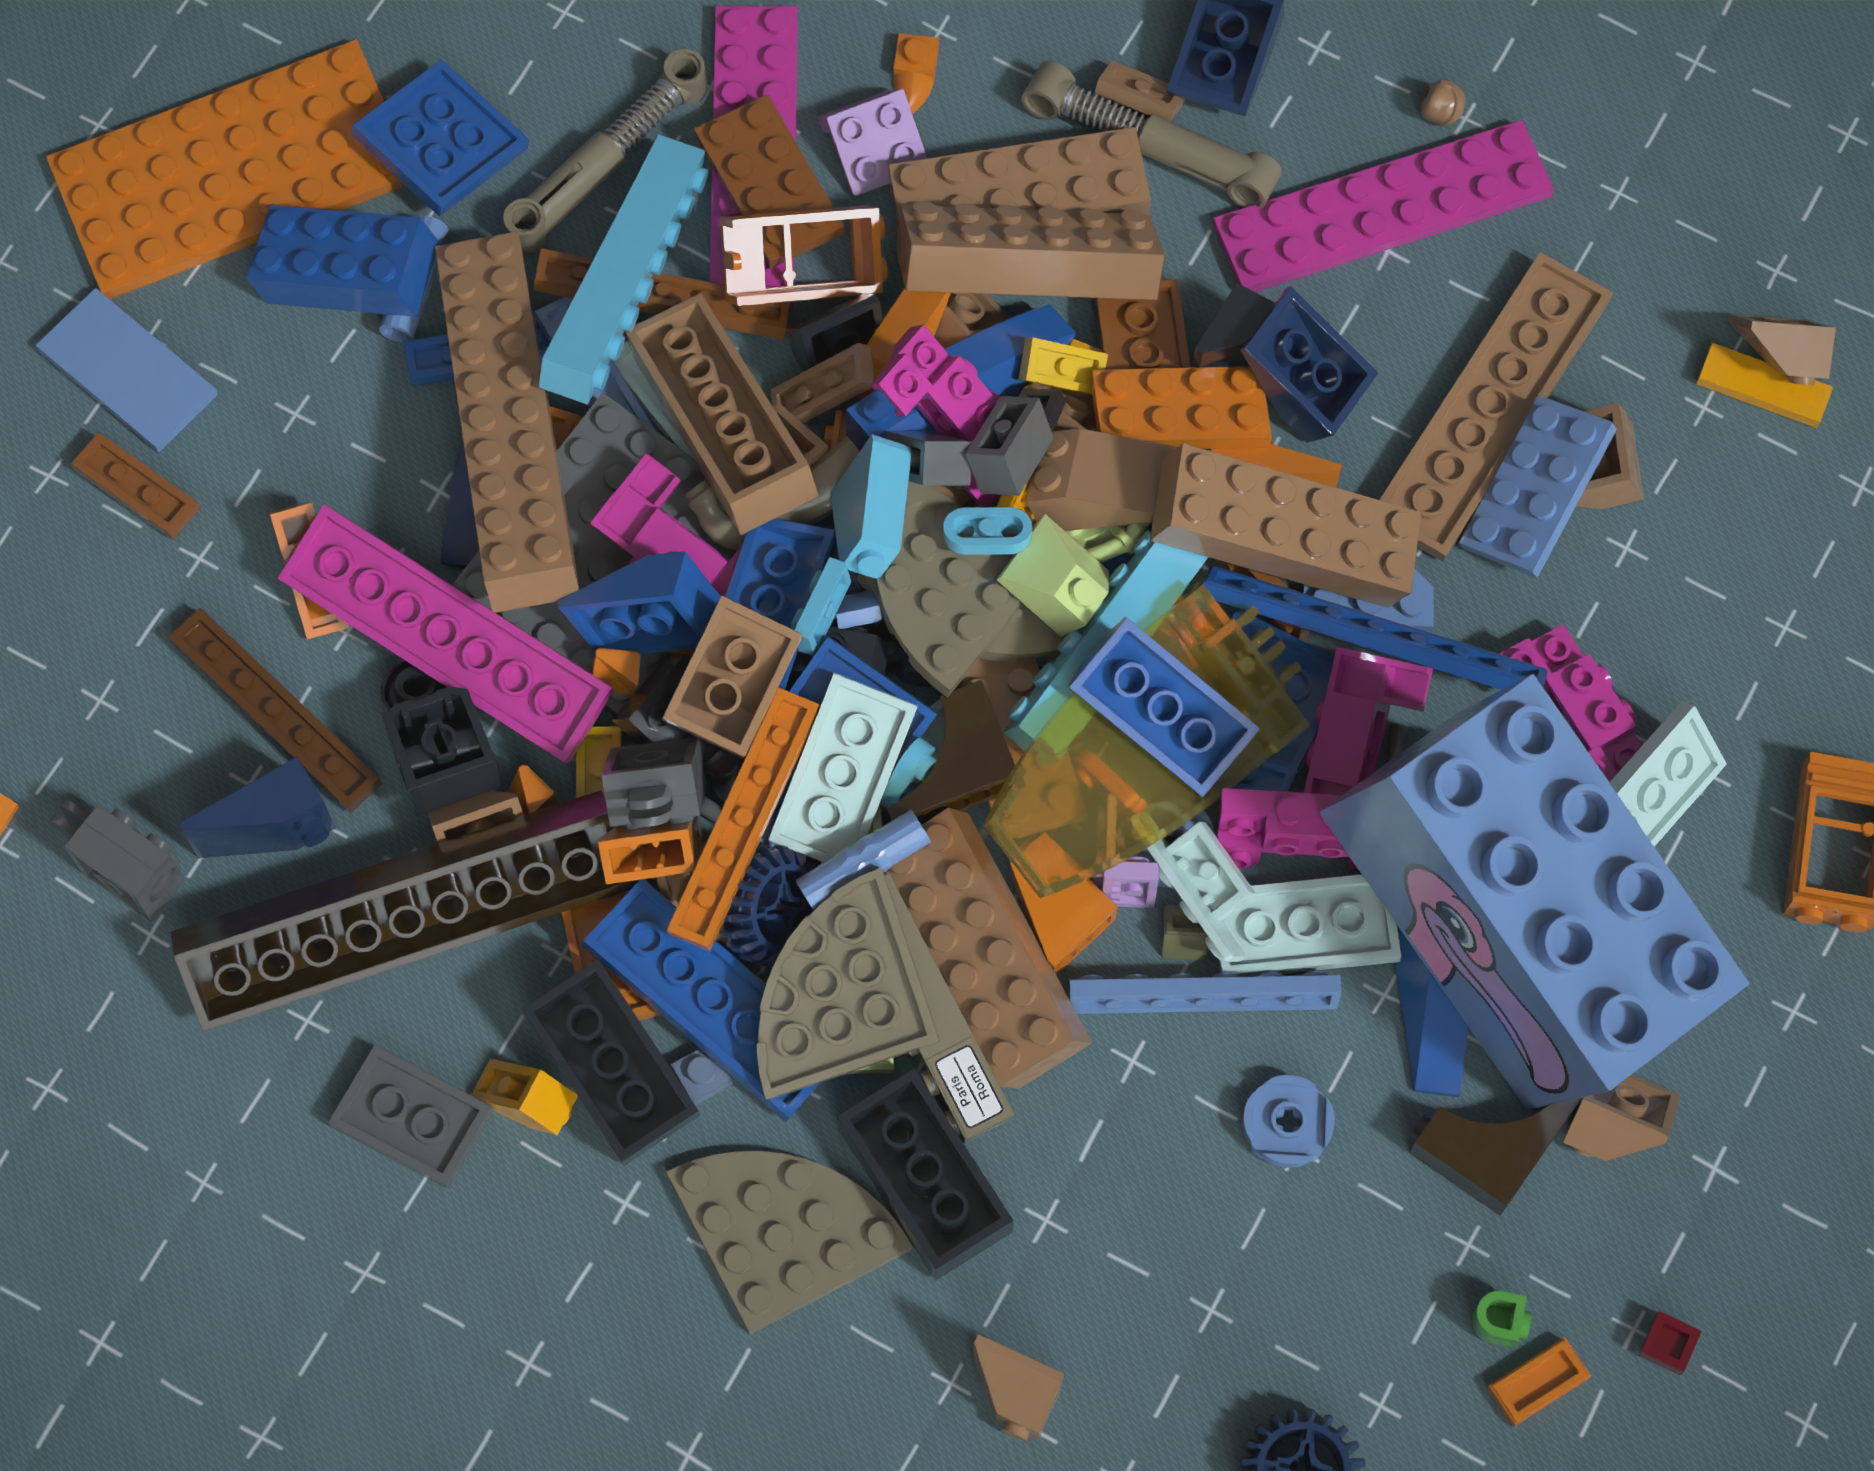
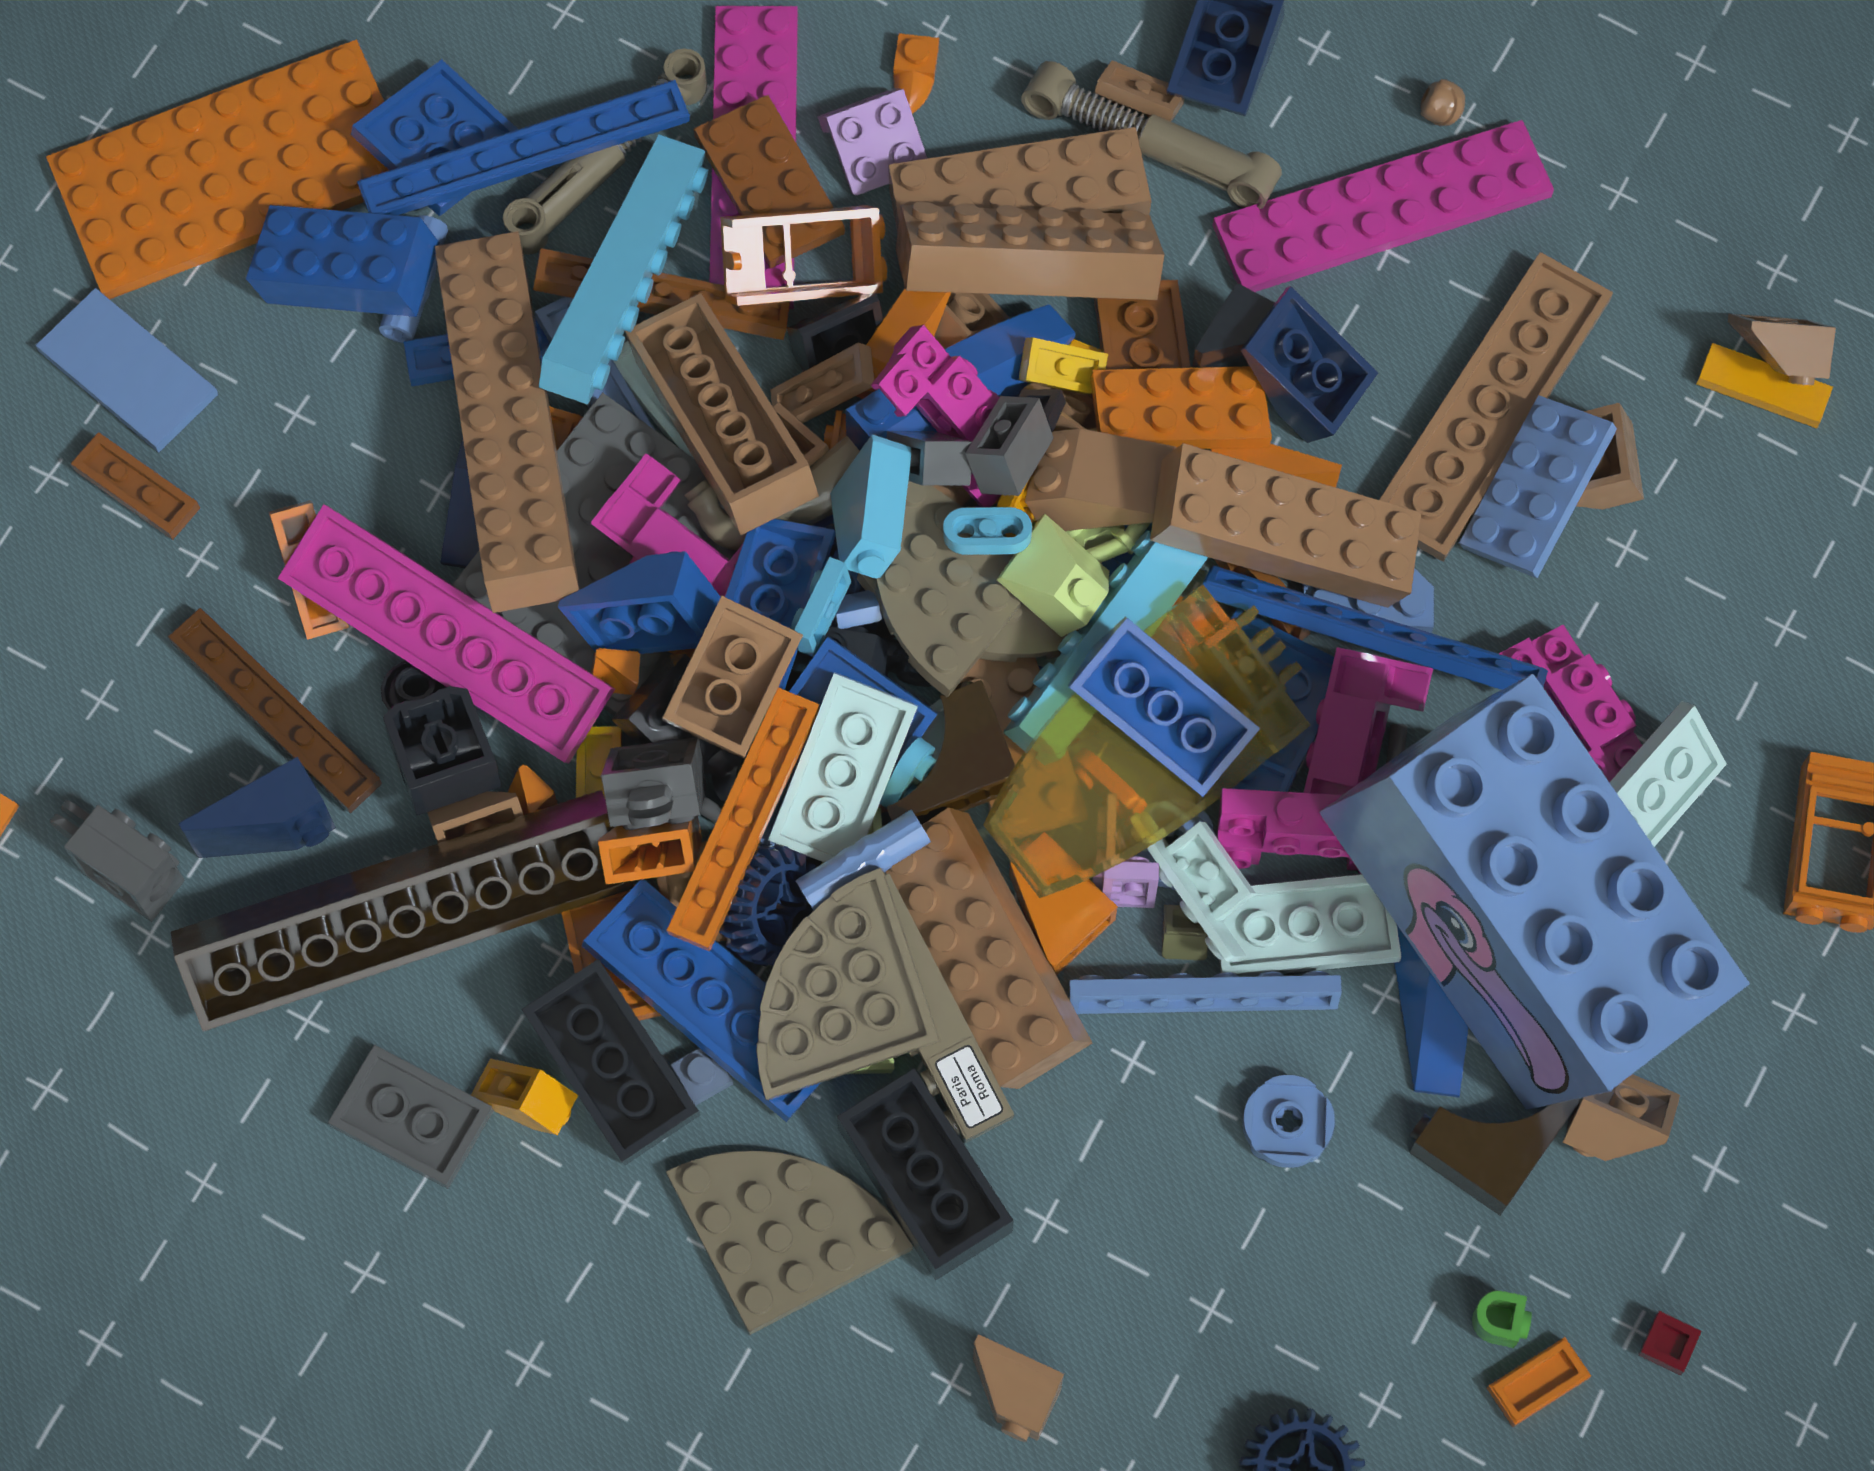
(524, 150): none -> blue tile

